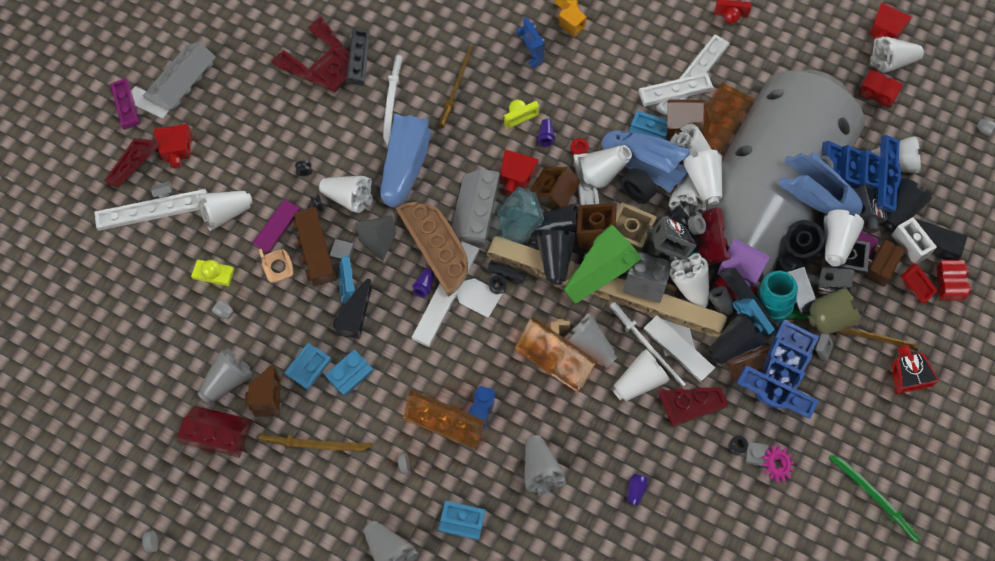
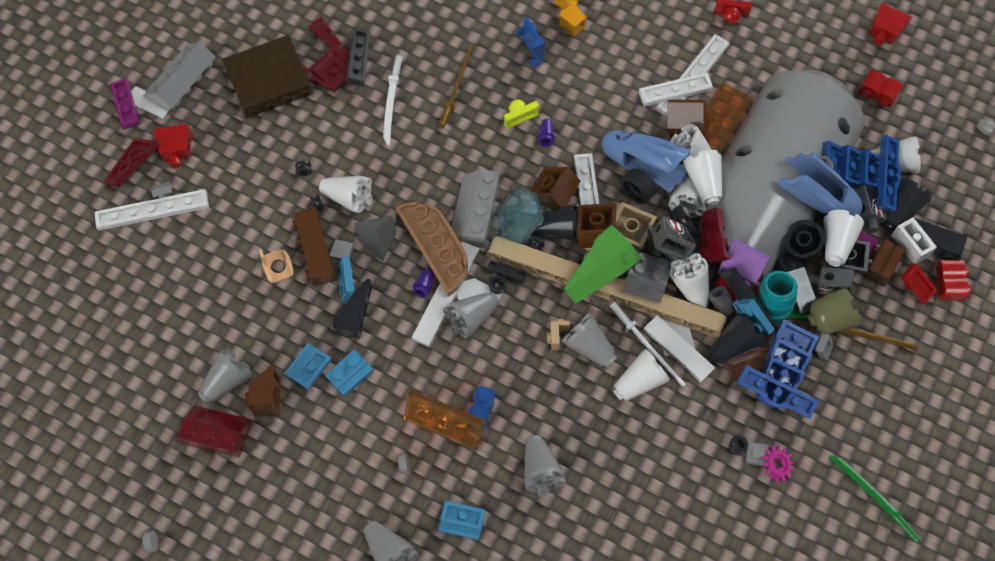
(213, 272): neon yellow tile -> none
(223, 206): white cone -> none
(223, 310): light grey hose -> none
(267, 76): none -> dark brown panel
(276, 226): magenta tile -> none
(313, 444): pearl gold sword -> none
(404, 158): medium blue piece -> none
(469, 313): none -> light grey cone
(517, 171): red torso -> none
(555, 355): clear orange tile -> none
(556, 254): black cone -> none
(579, 146): red tile -> none
(604, 165): white cone -> none
(637, 486): dark purple cone -> none
(649, 125): dark azure plate -> none
(691, 404): dark red wing -> none
(696, 225): light grey tile -> none
(894, 54): white cone -> none
(912, 371): torso -> none

